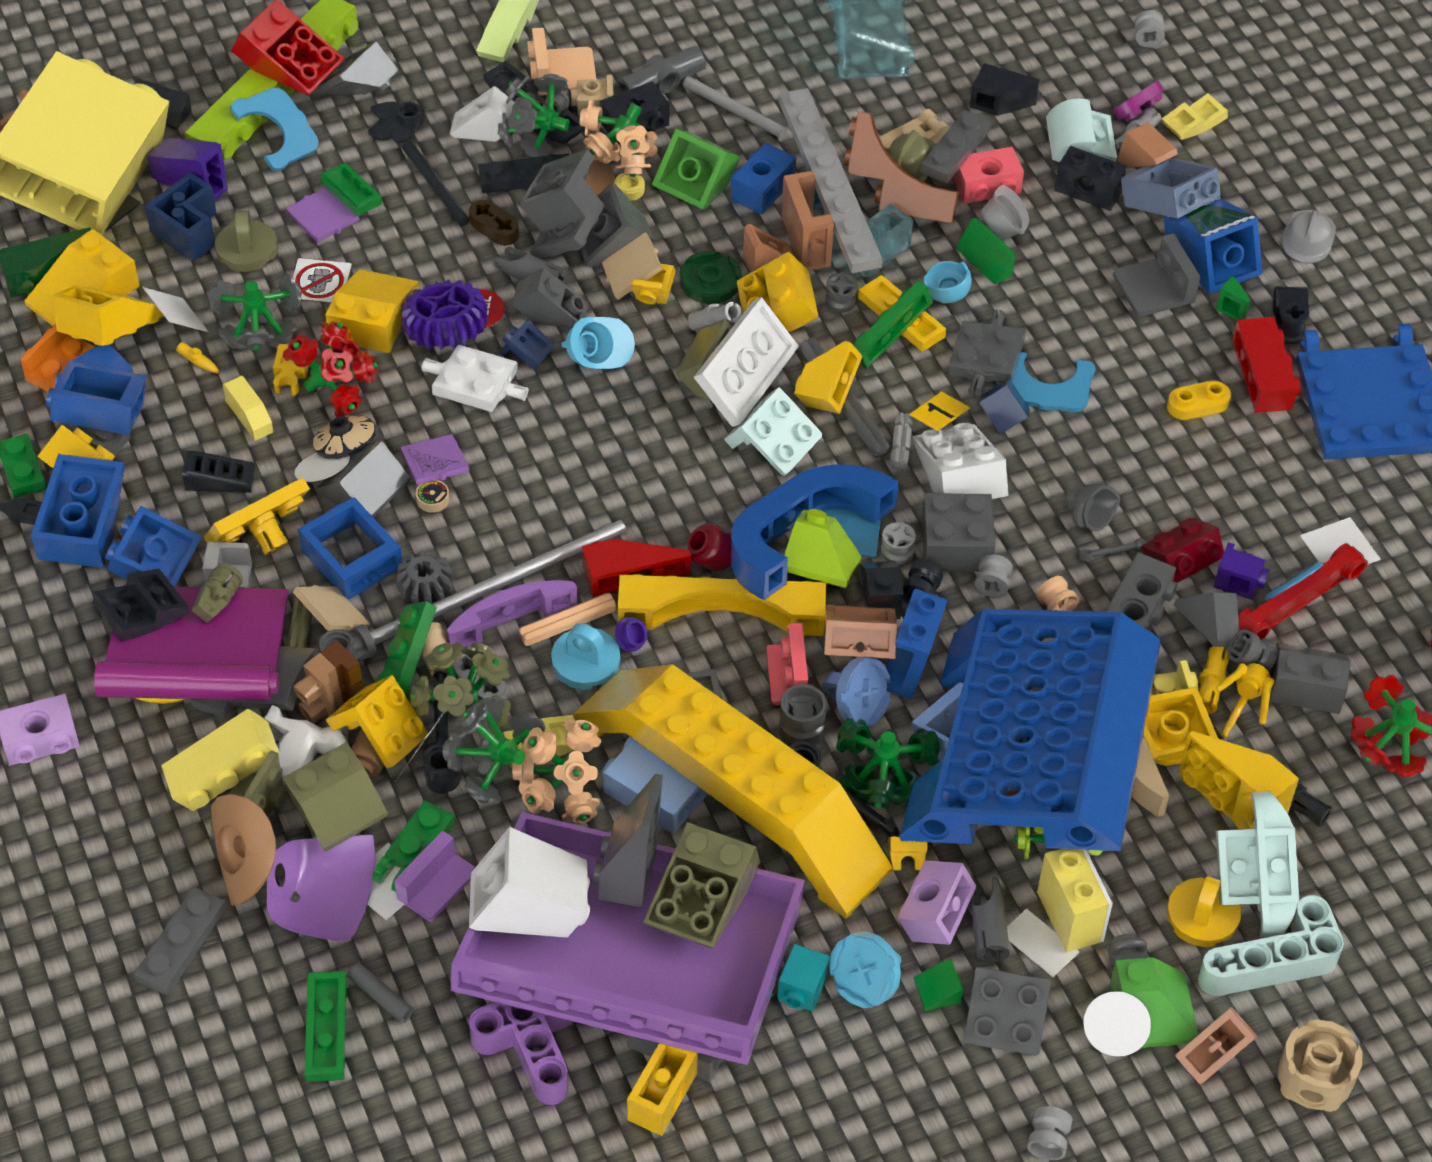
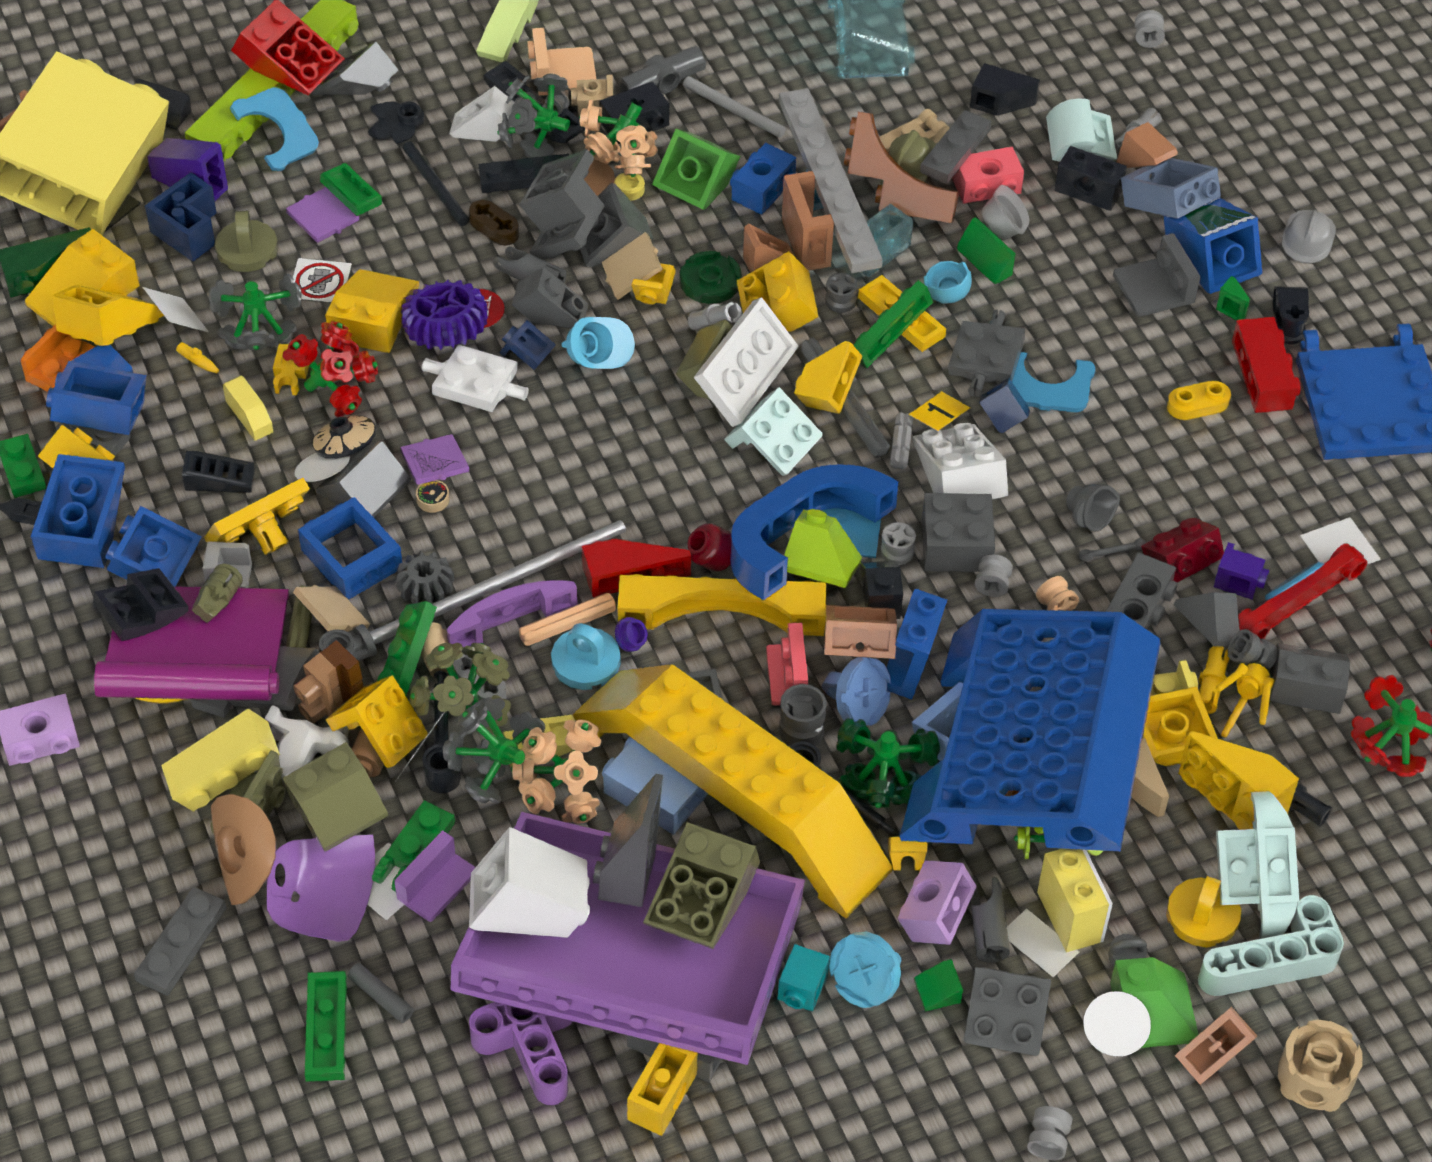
(922, 576): black wheel -> none
(1148, 96): magenta plate -> none
(1195, 119): light yellow slope -> none

